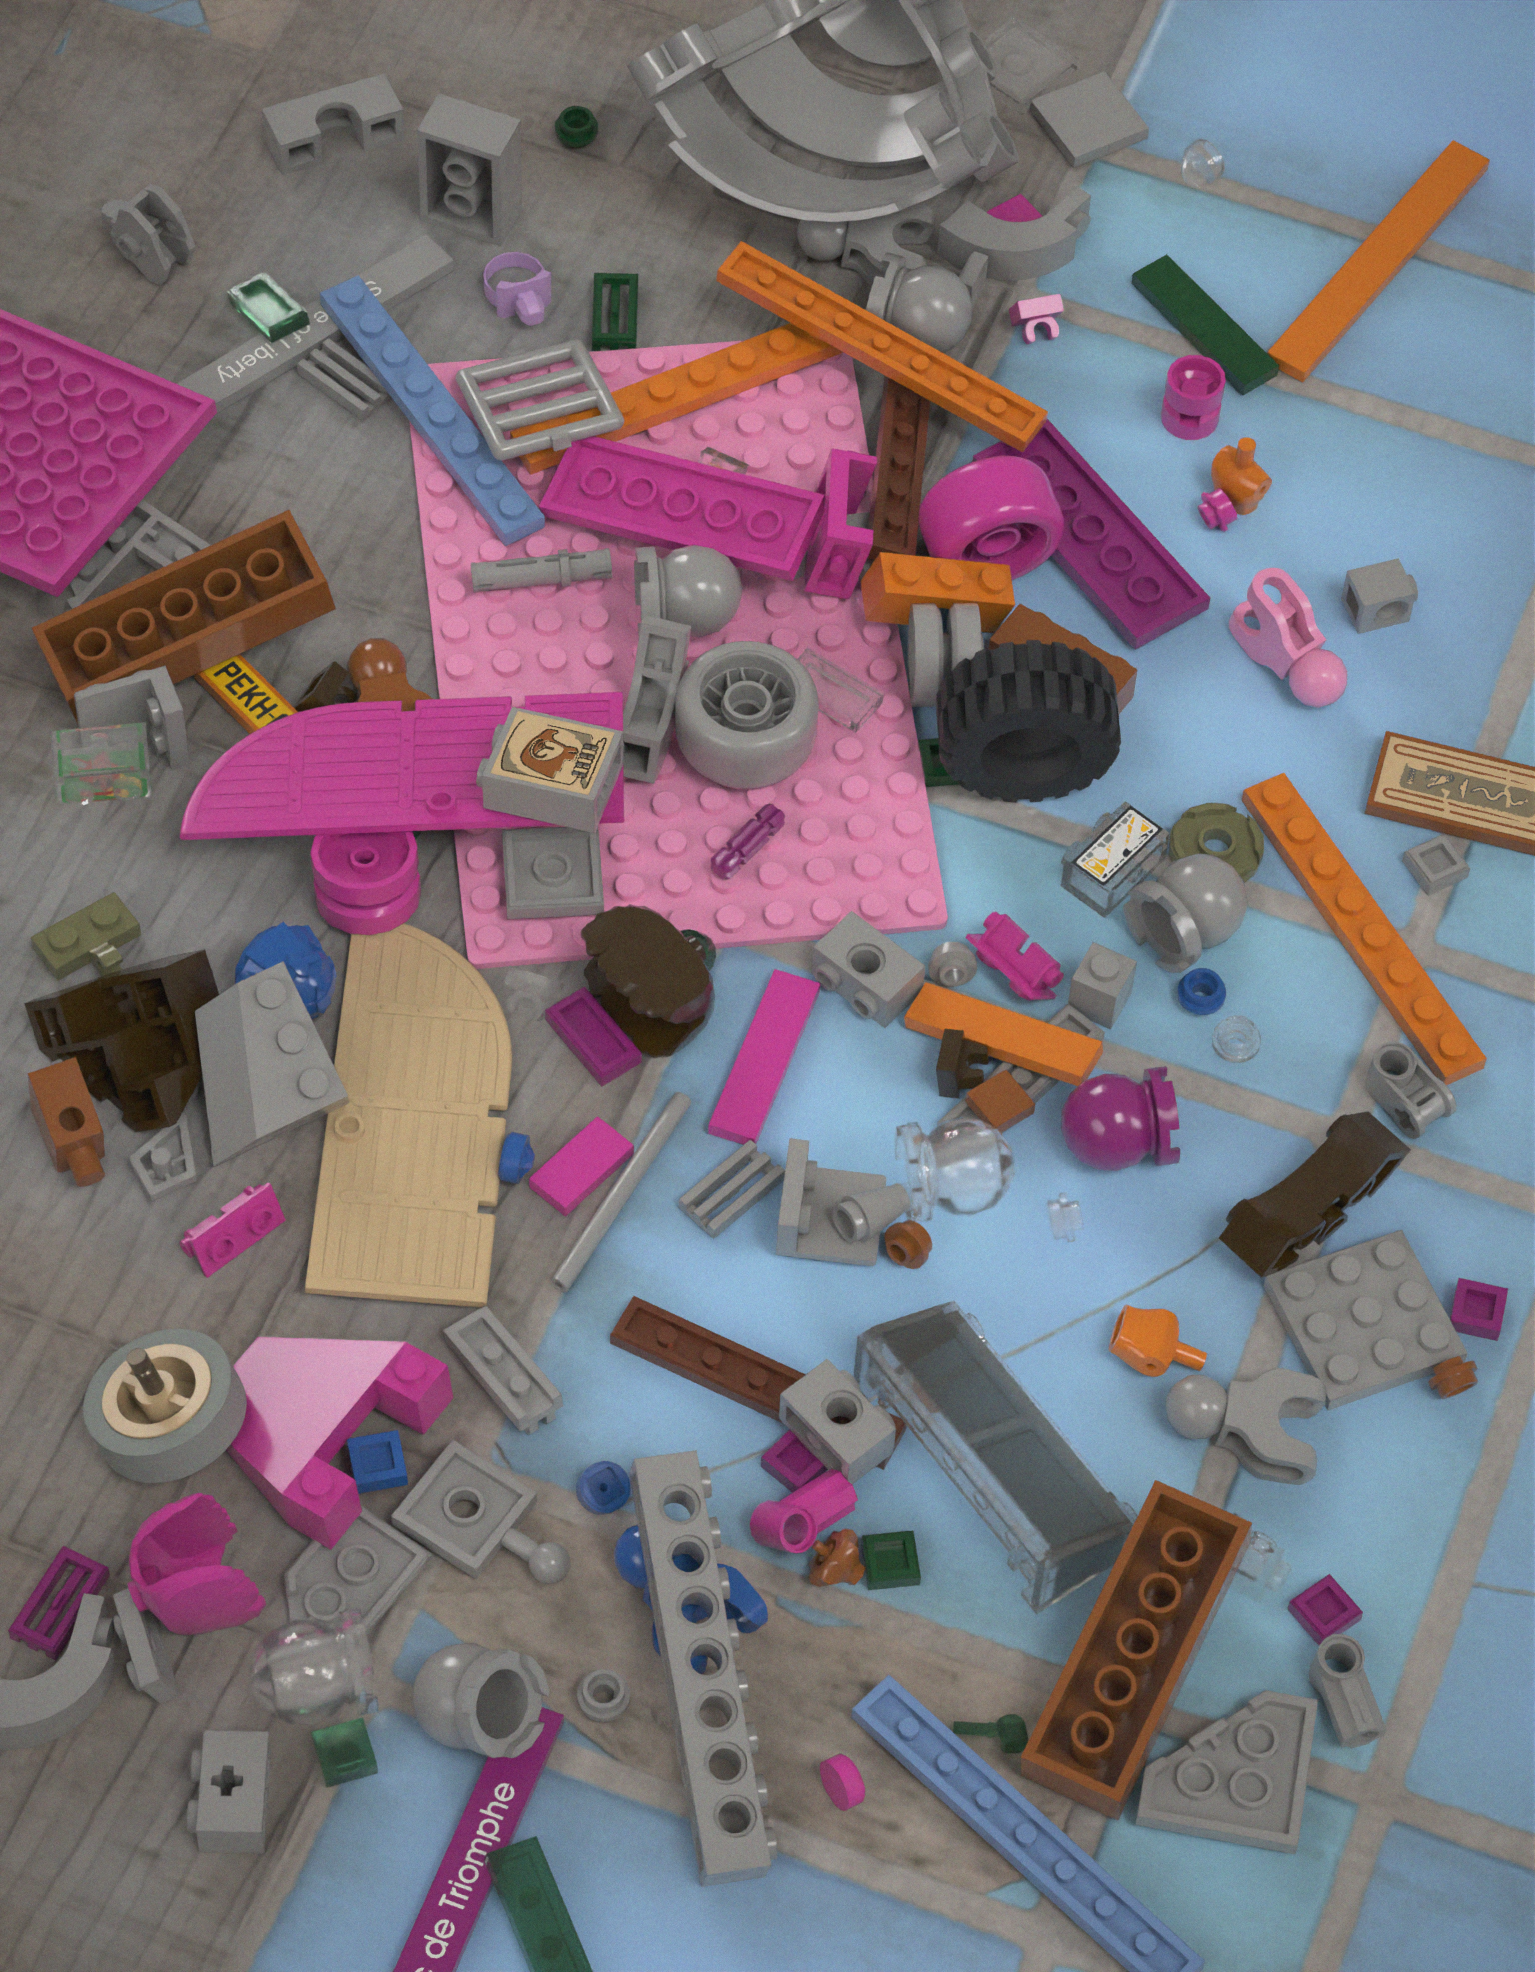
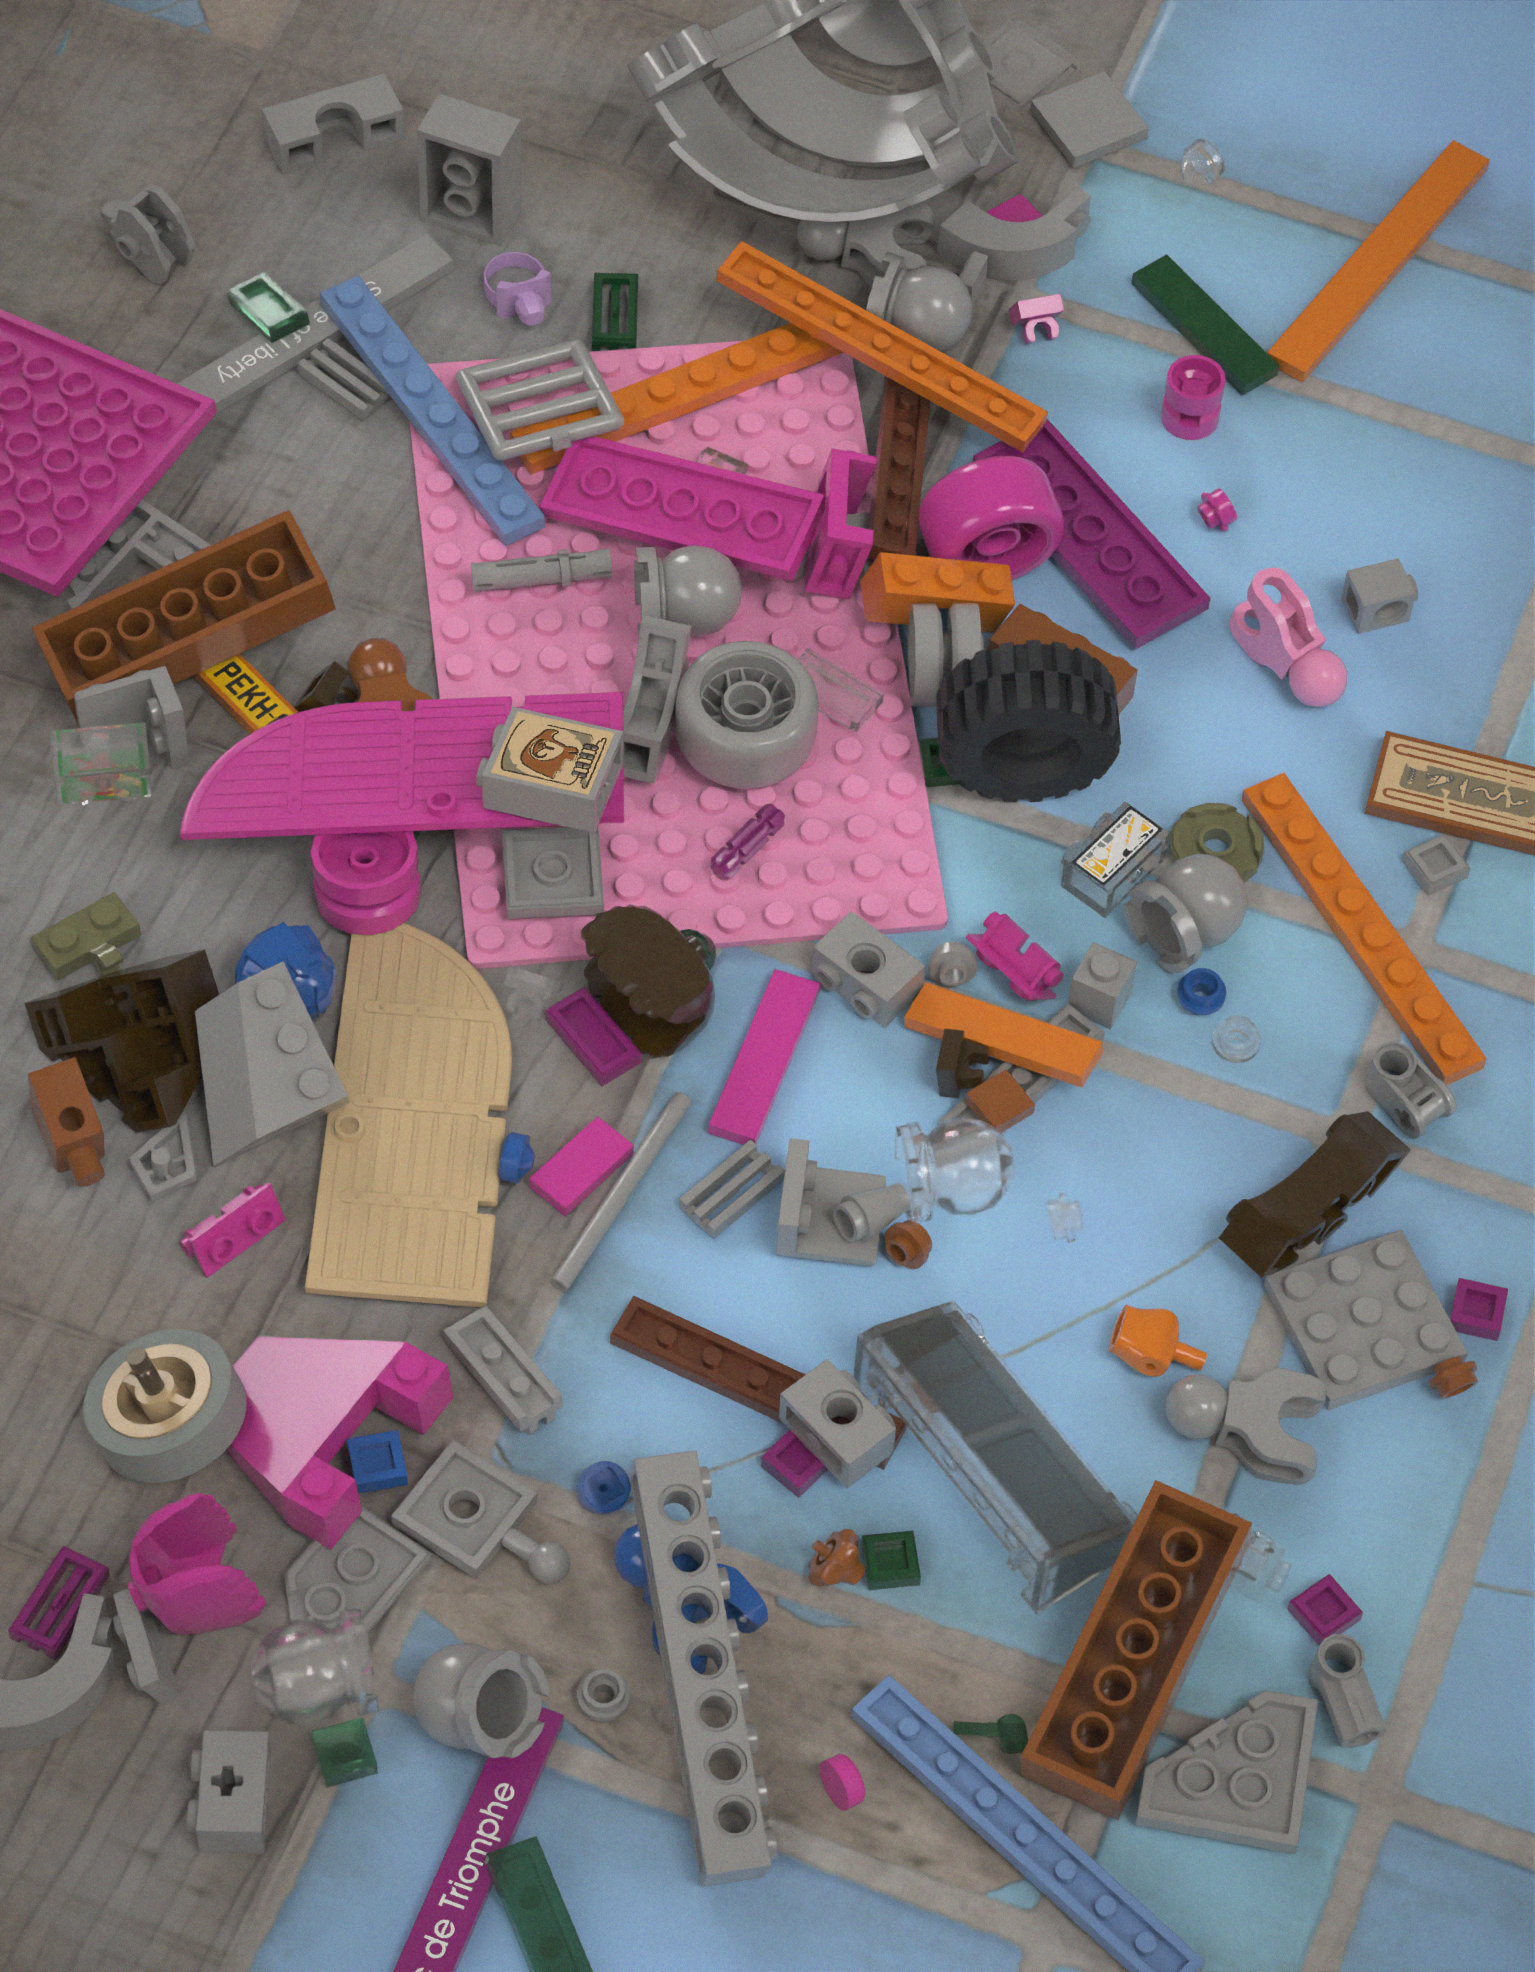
(576, 126): dark green plate -> none
(803, 1512): dark pink piece -> none
(1118, 1122): magenta tile -> none
(1240, 476): orange piece -> none

